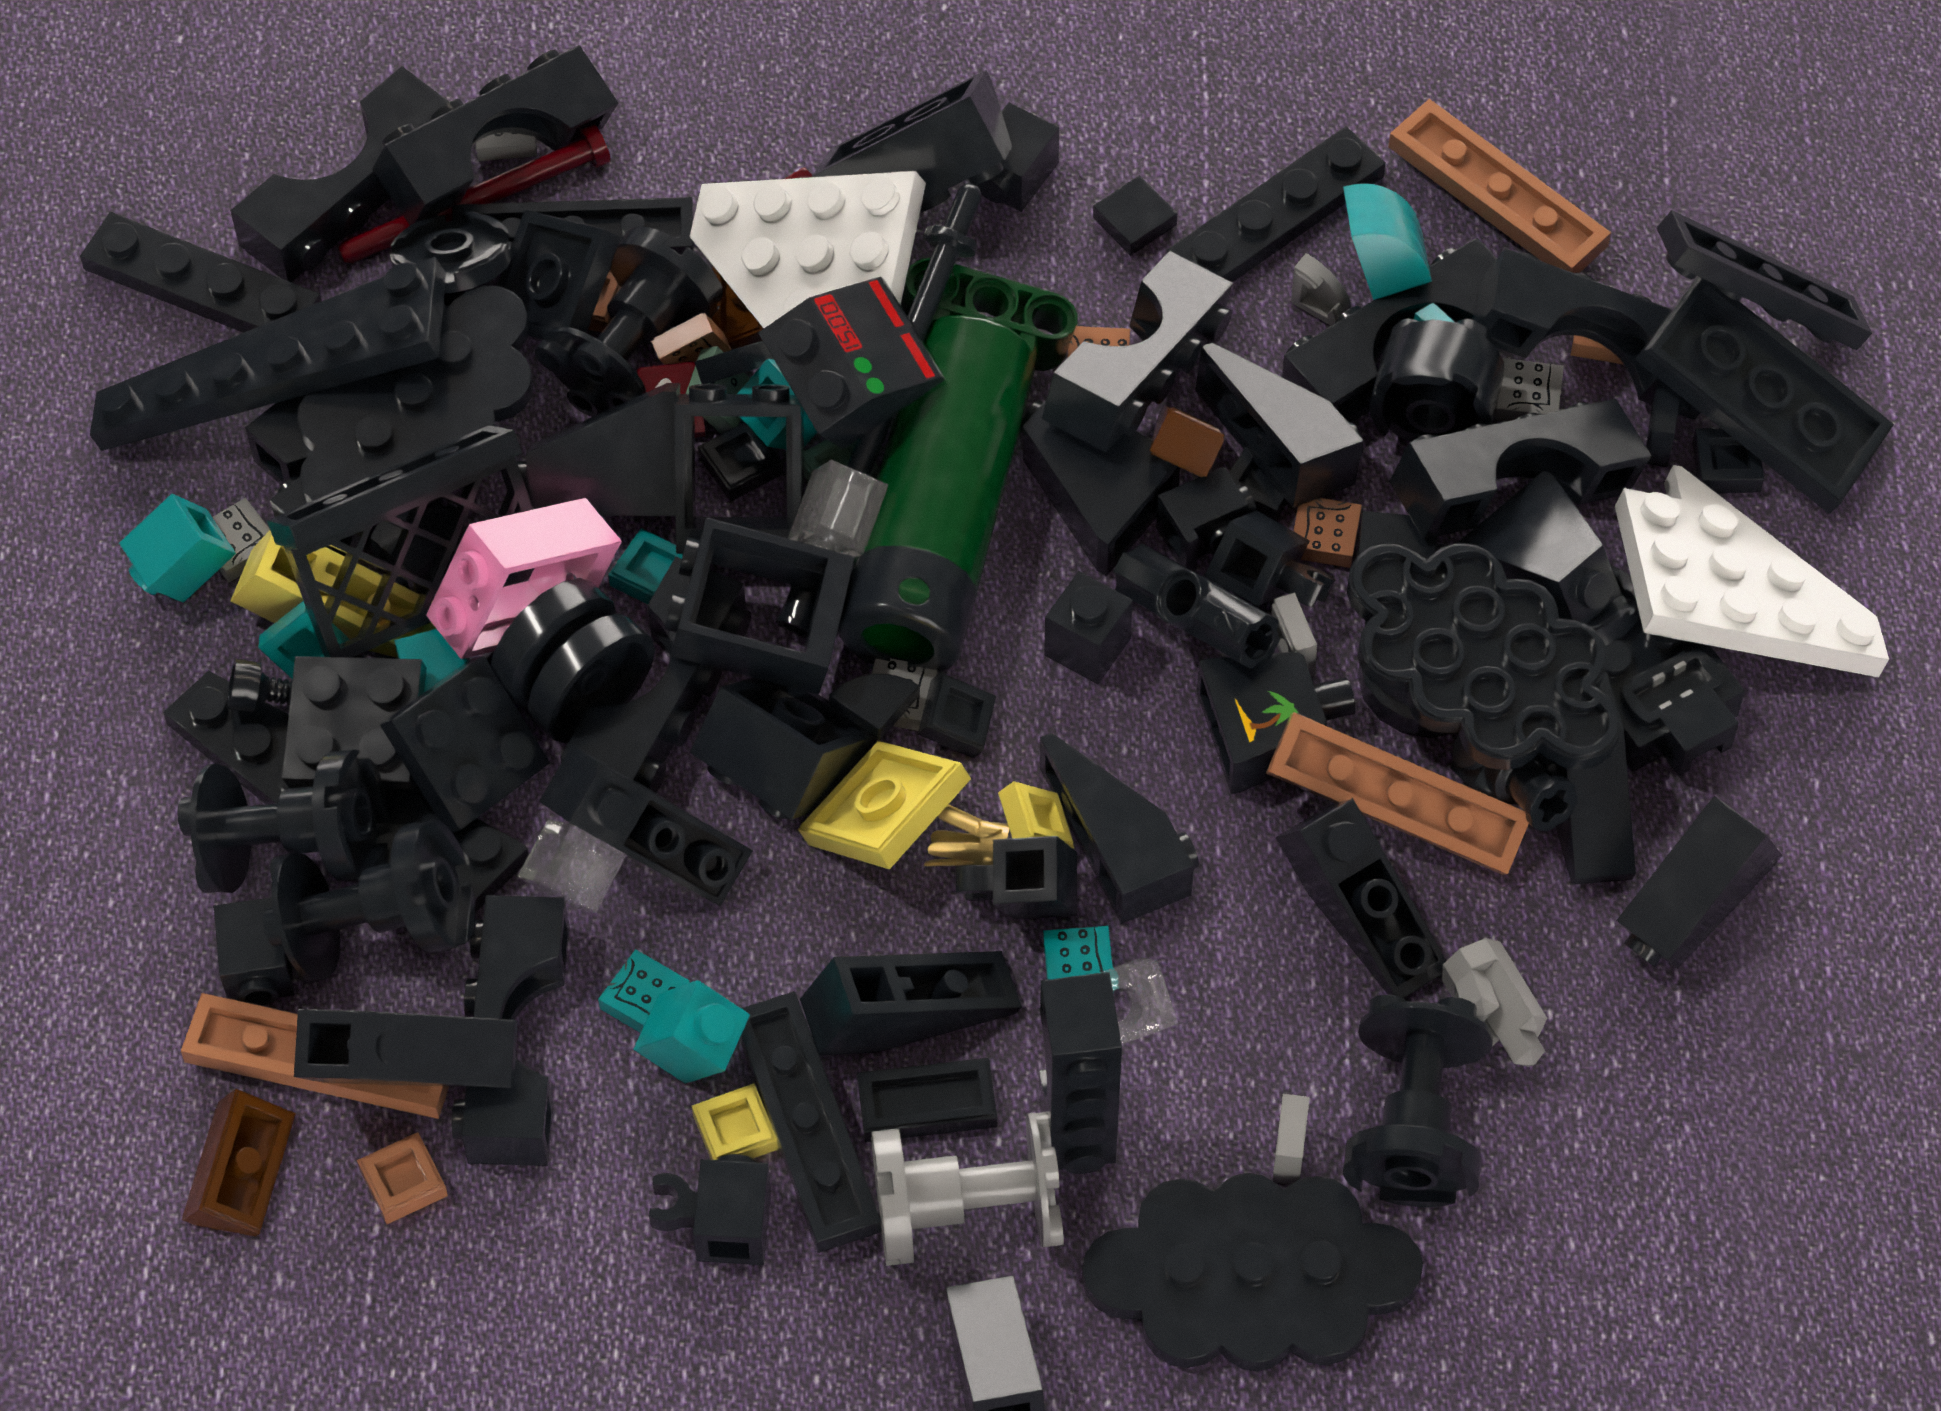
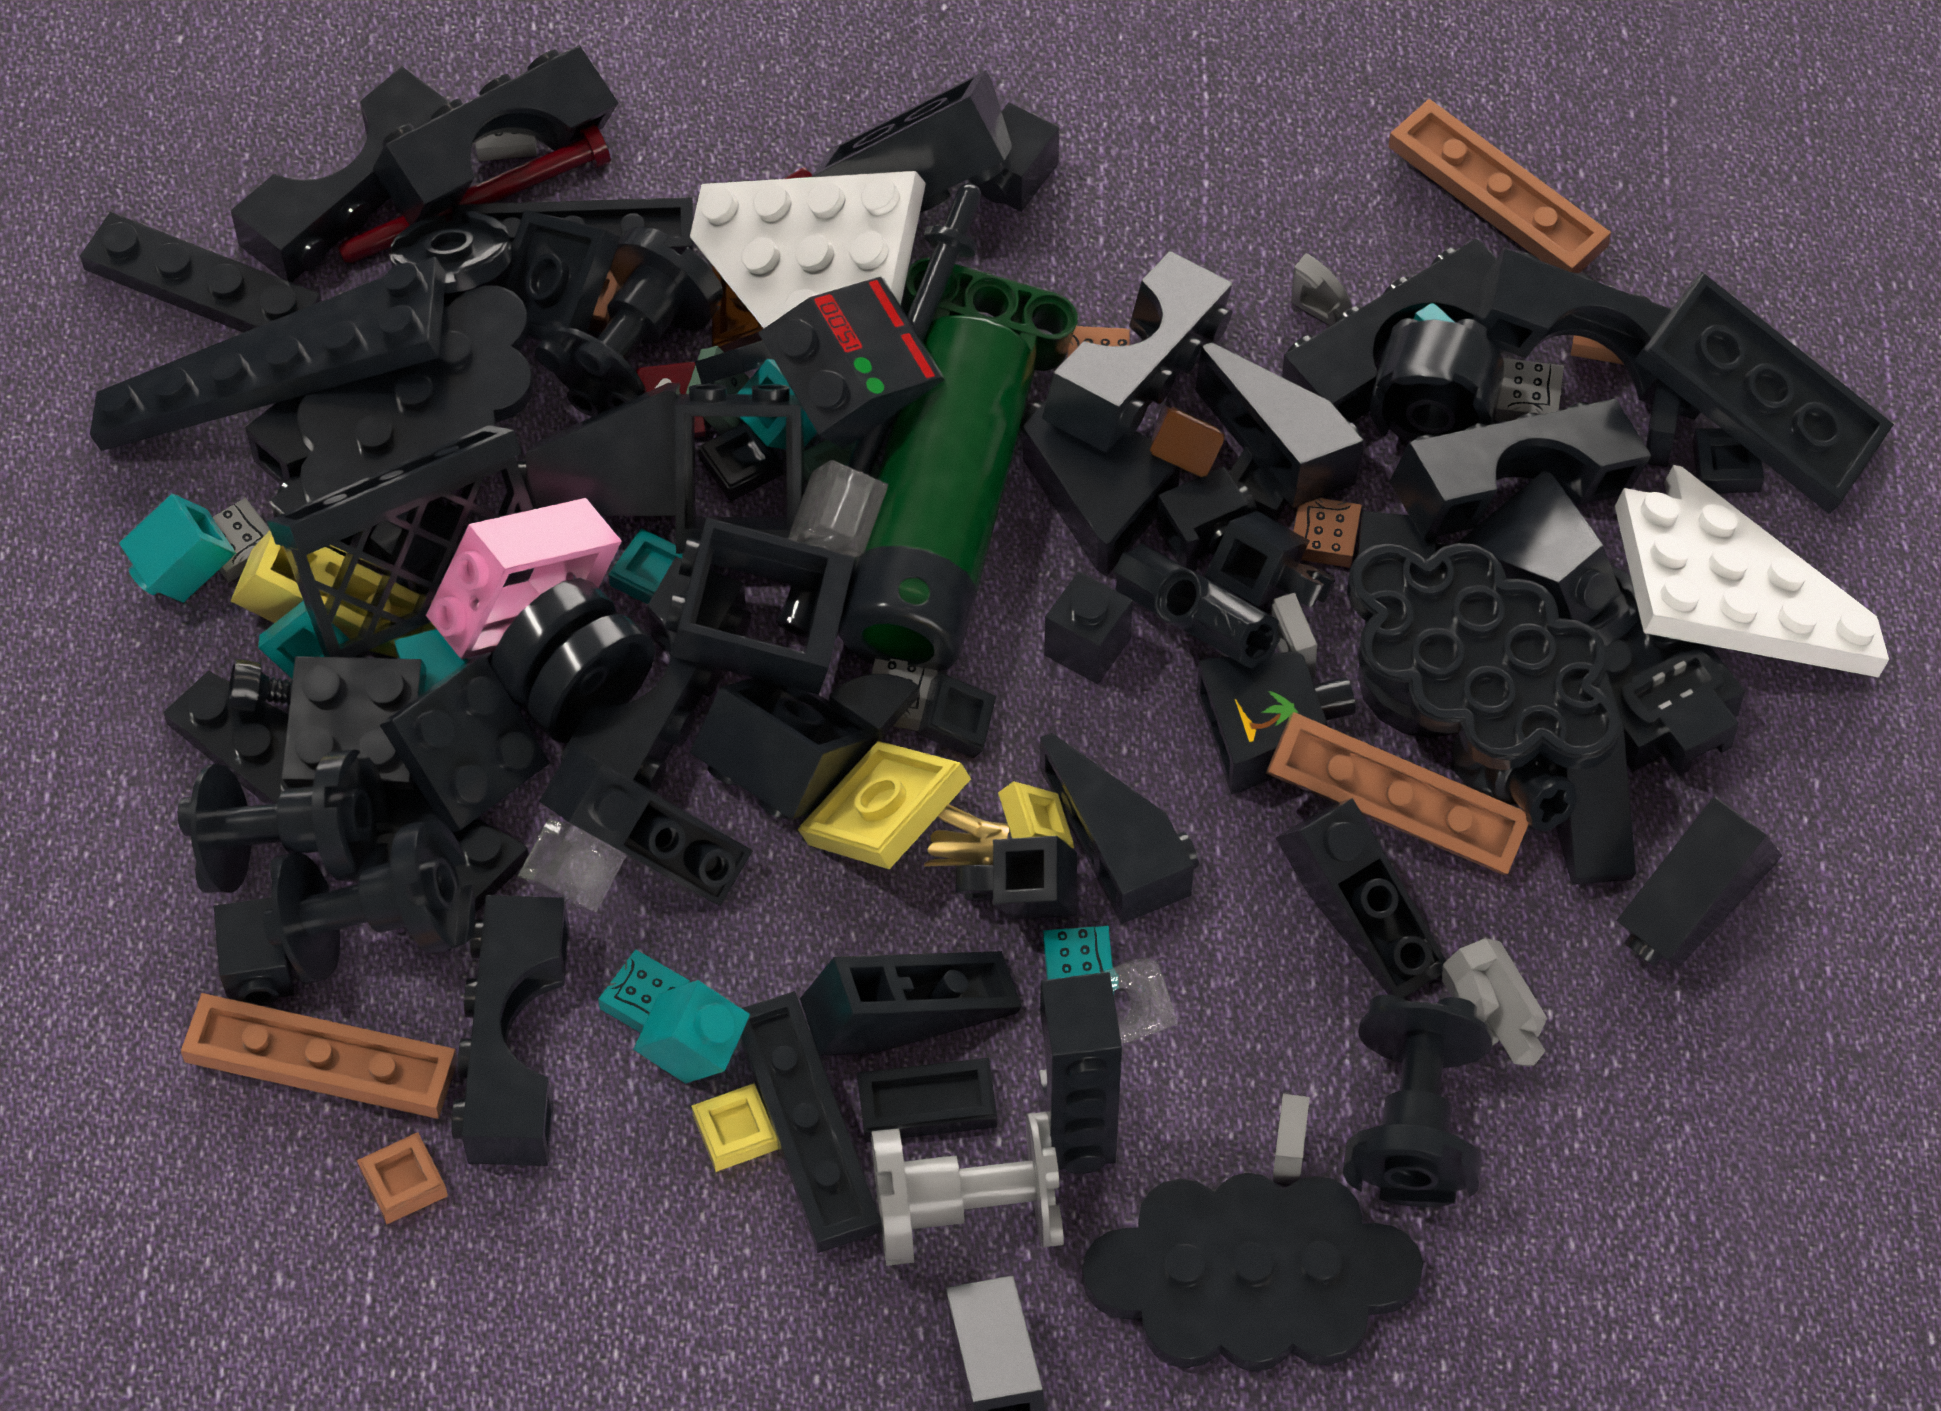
(239, 1164): reddish brown slope -> none
(404, 1049): black slope -> none
(687, 339): nougat tile -> none
(726, 1211): black brick -> none
(1135, 215): black tile -> none
(1282, 207): black plate -> none
(1386, 239): teal brick -> none
(1763, 280): black plate -> none

